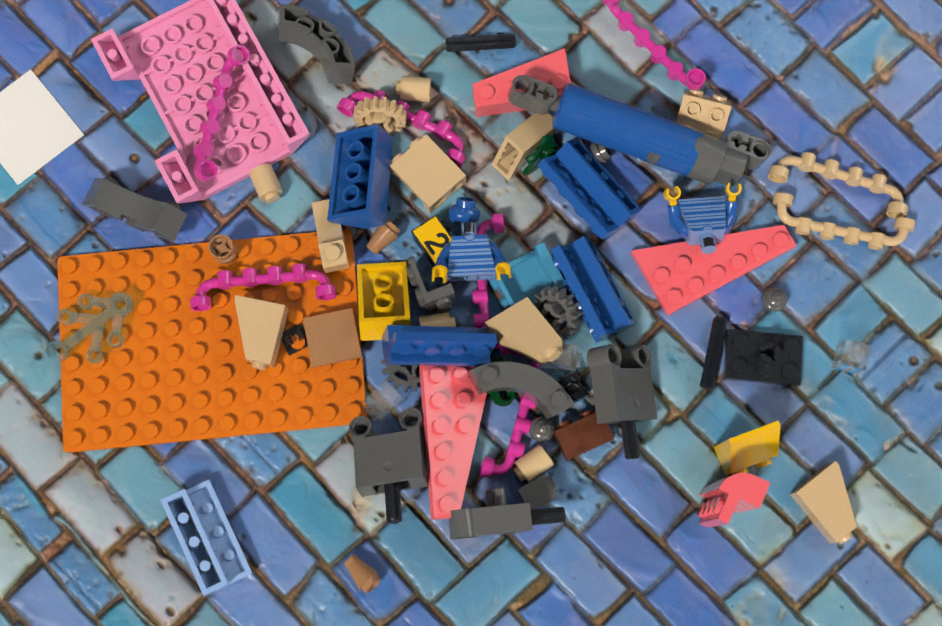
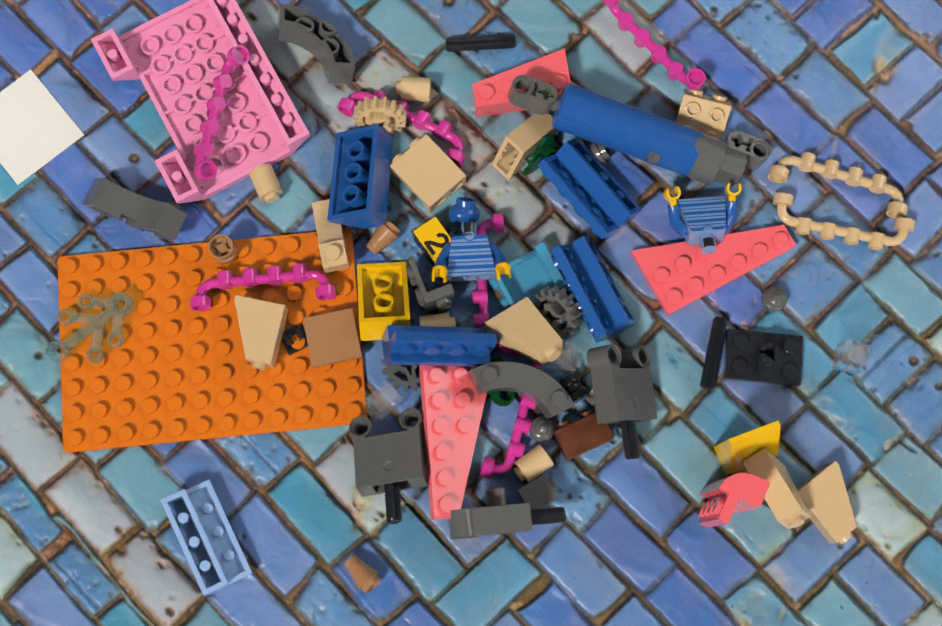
(782, 494): none -> tan slope

